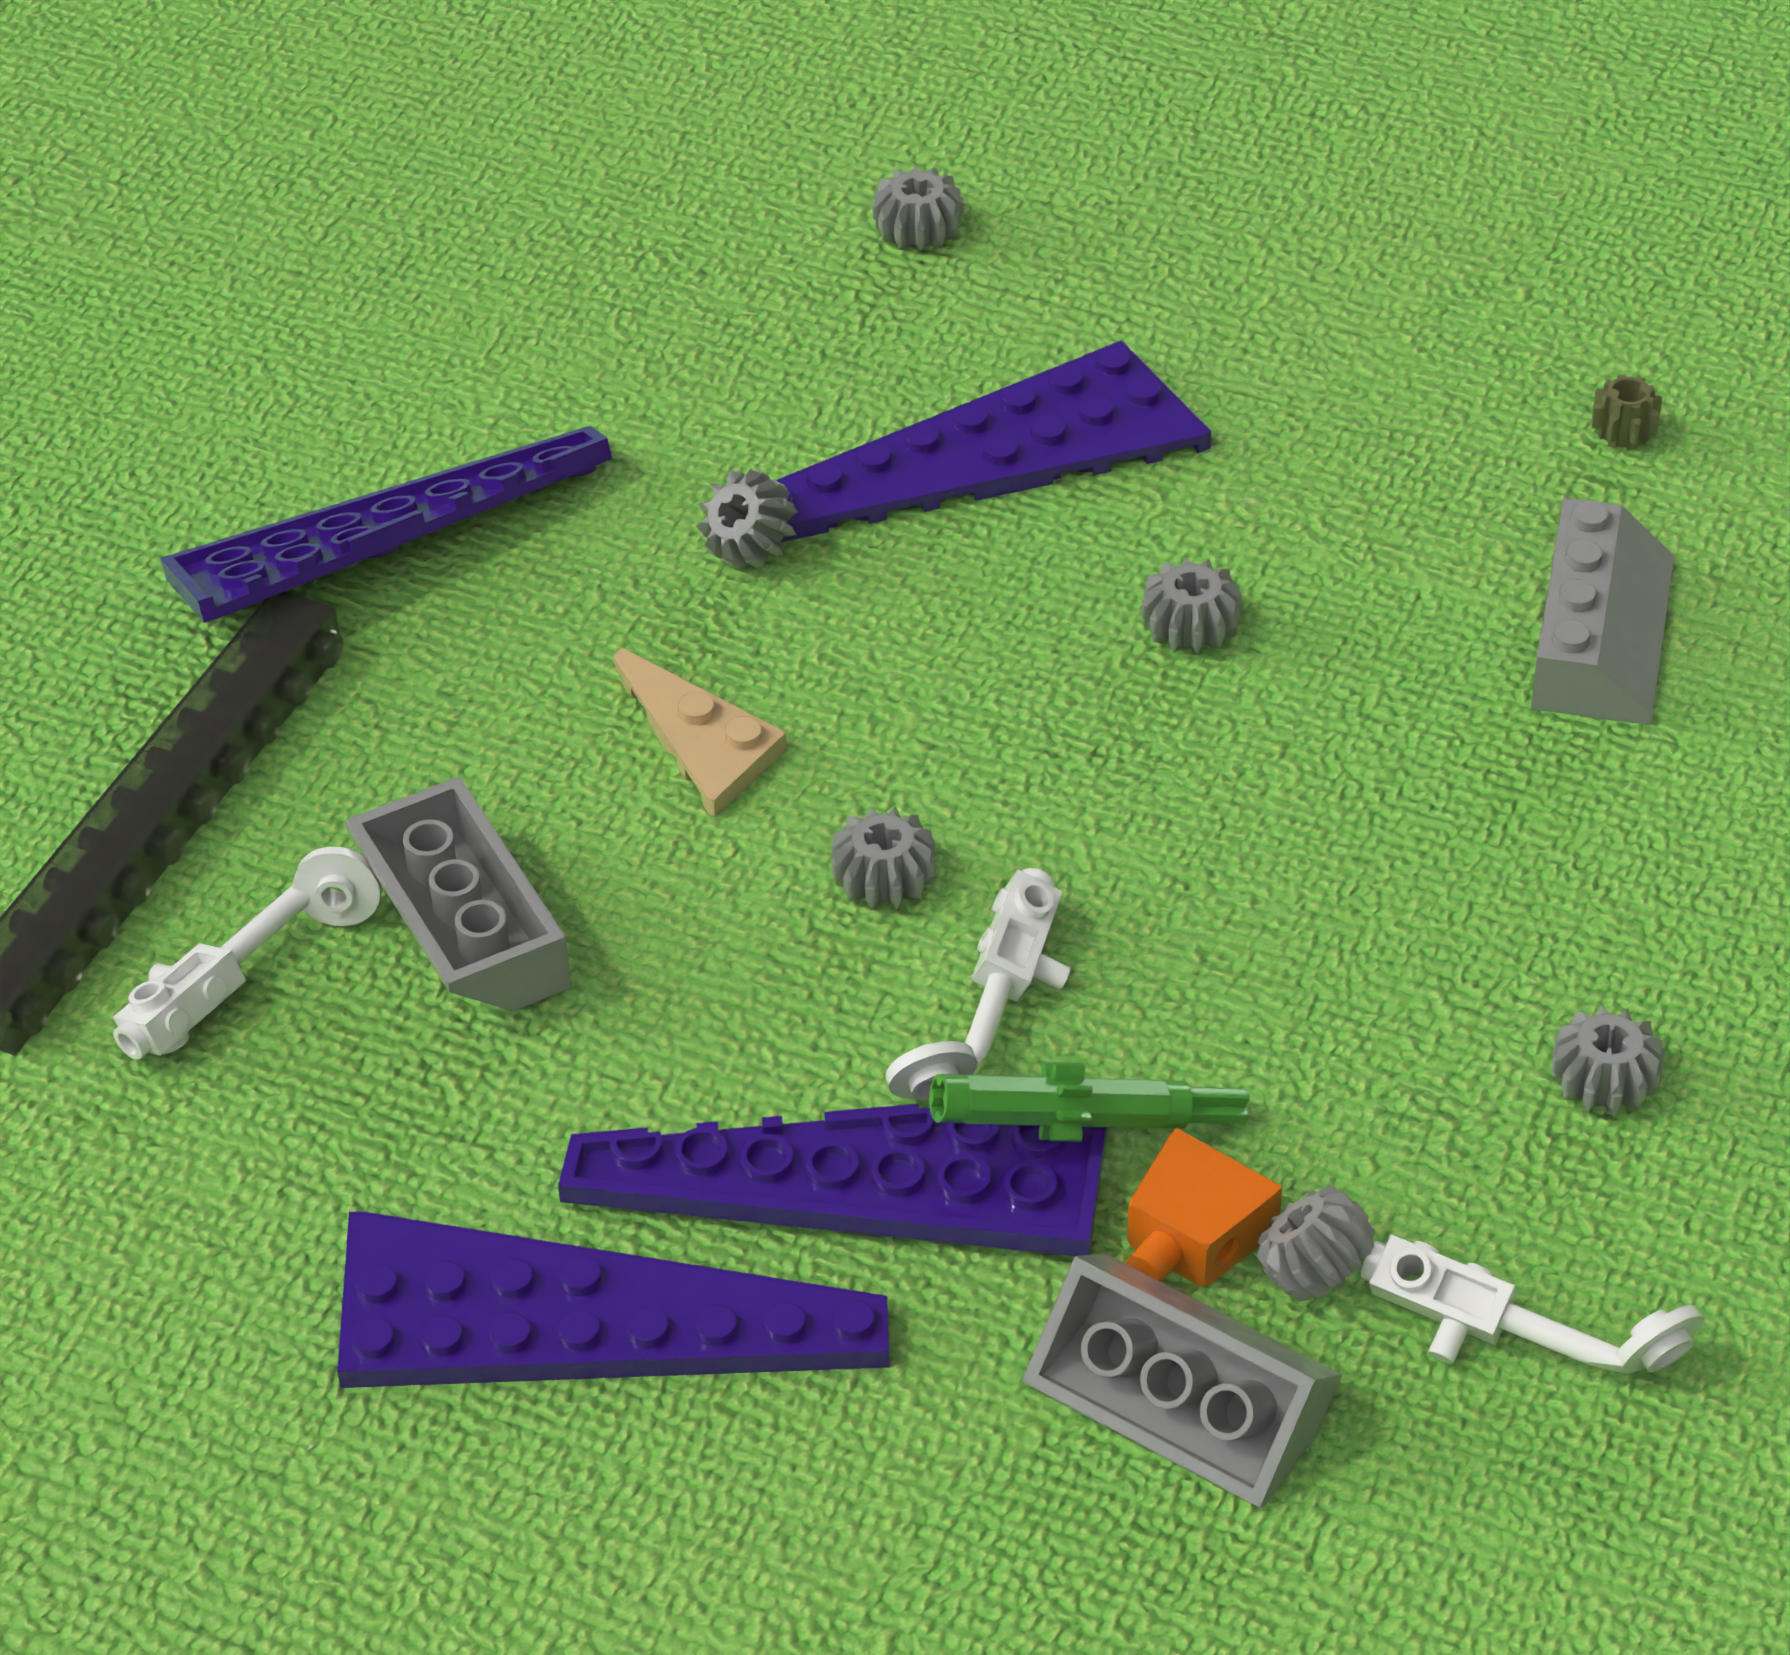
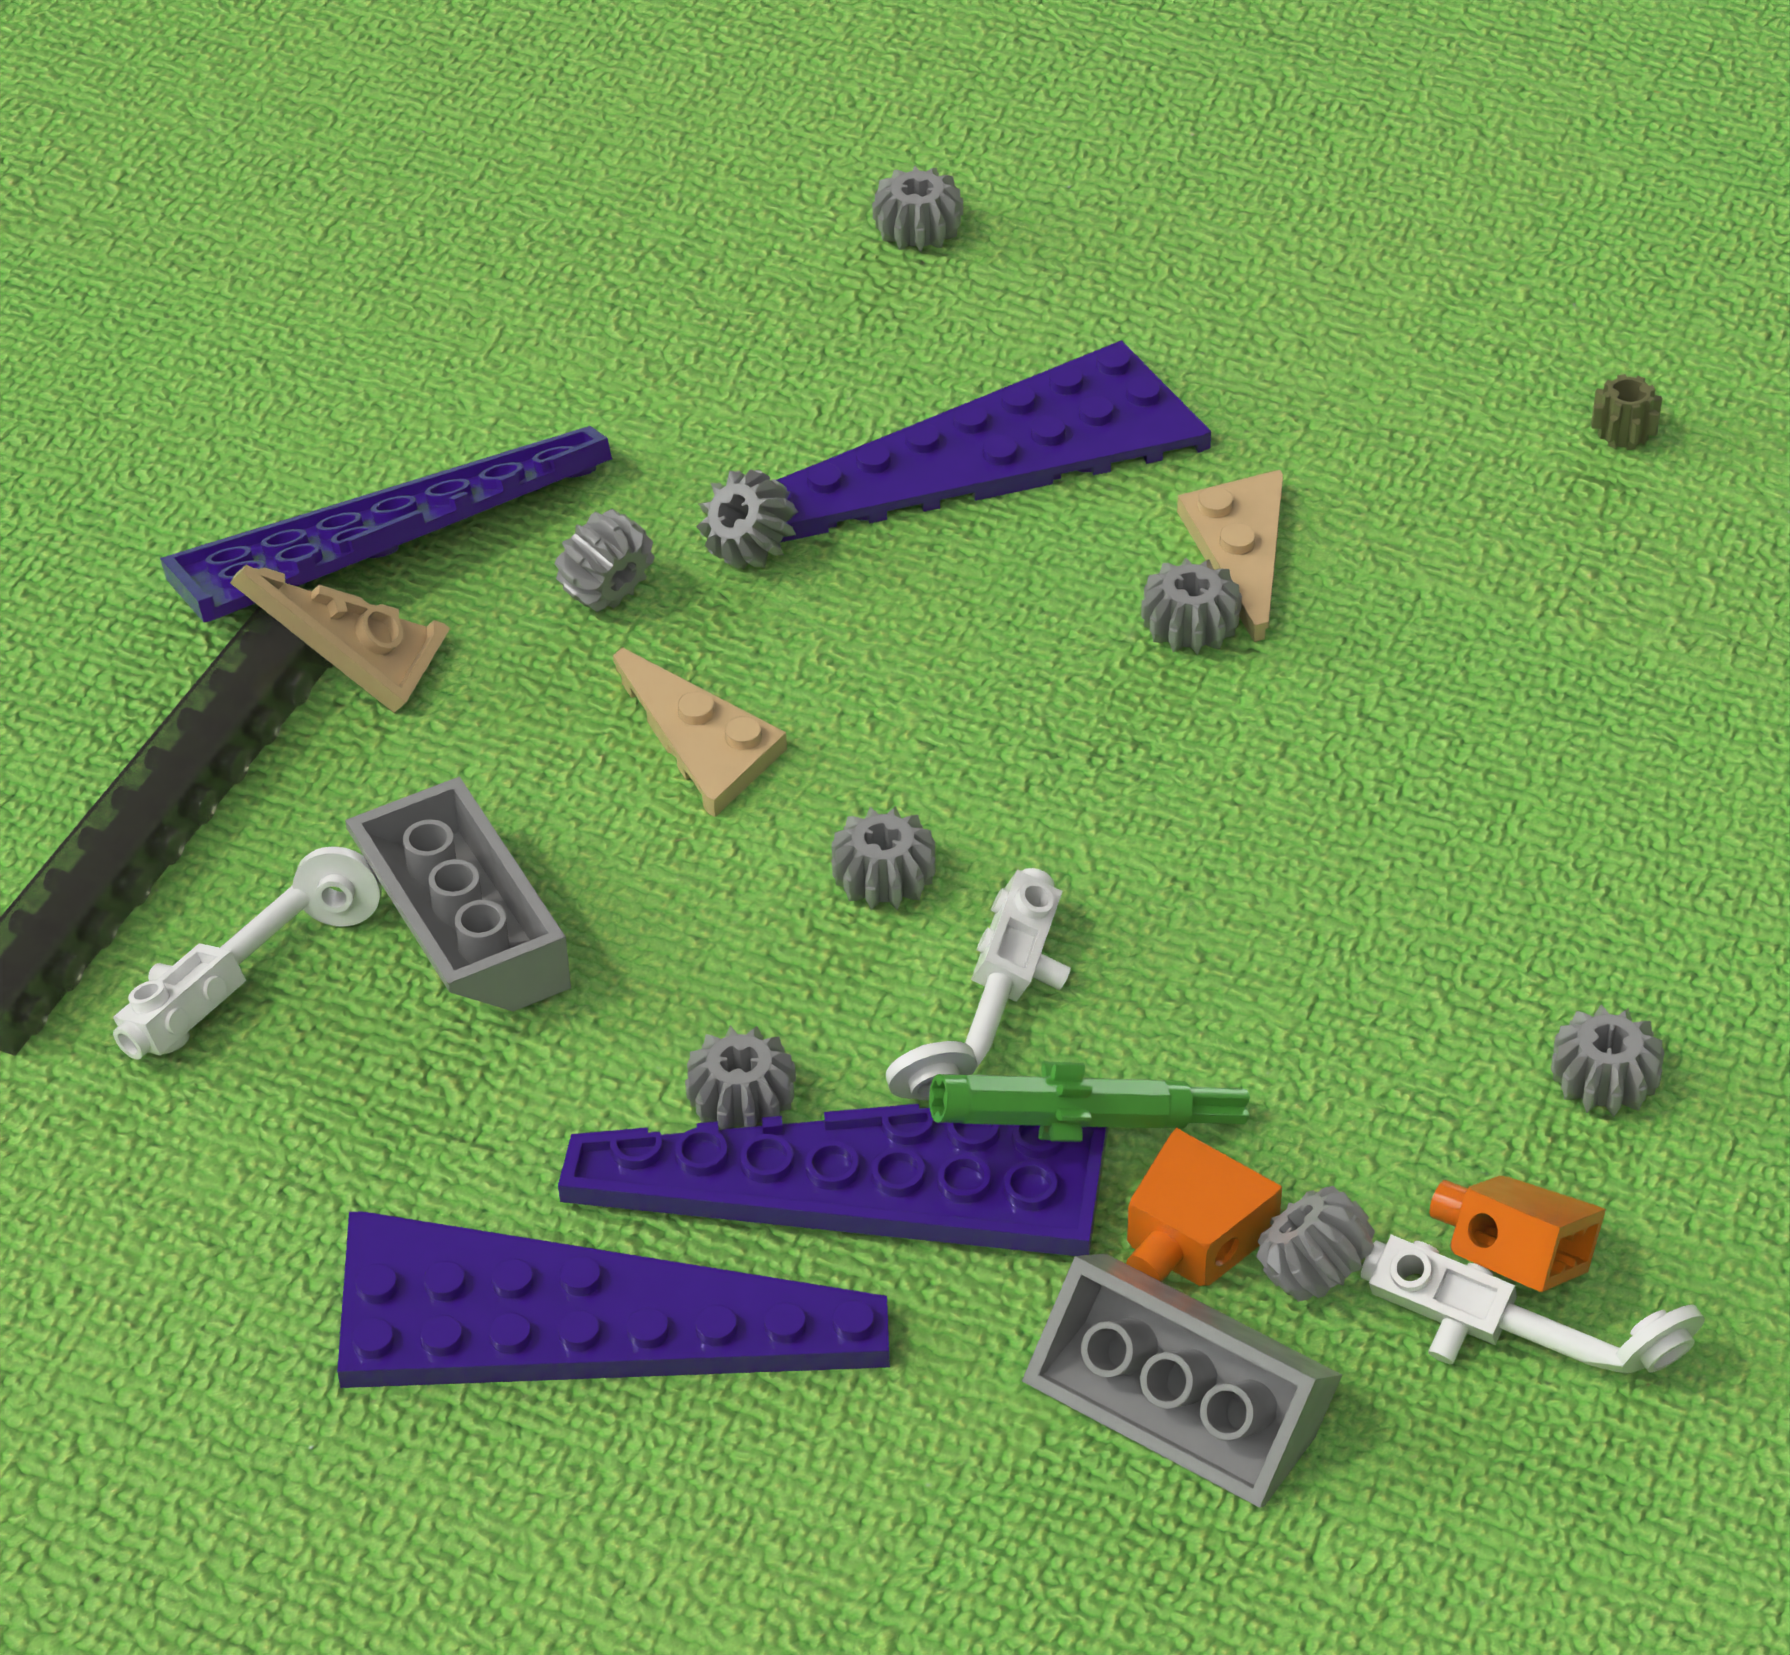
(356, 637): none -> tan wing
(604, 560): none -> light grey gear
(740, 1079): none -> light grey gear
(1239, 532): none -> tan wing
(1520, 1229): none -> orange torso
(1603, 616): light grey slope -> none

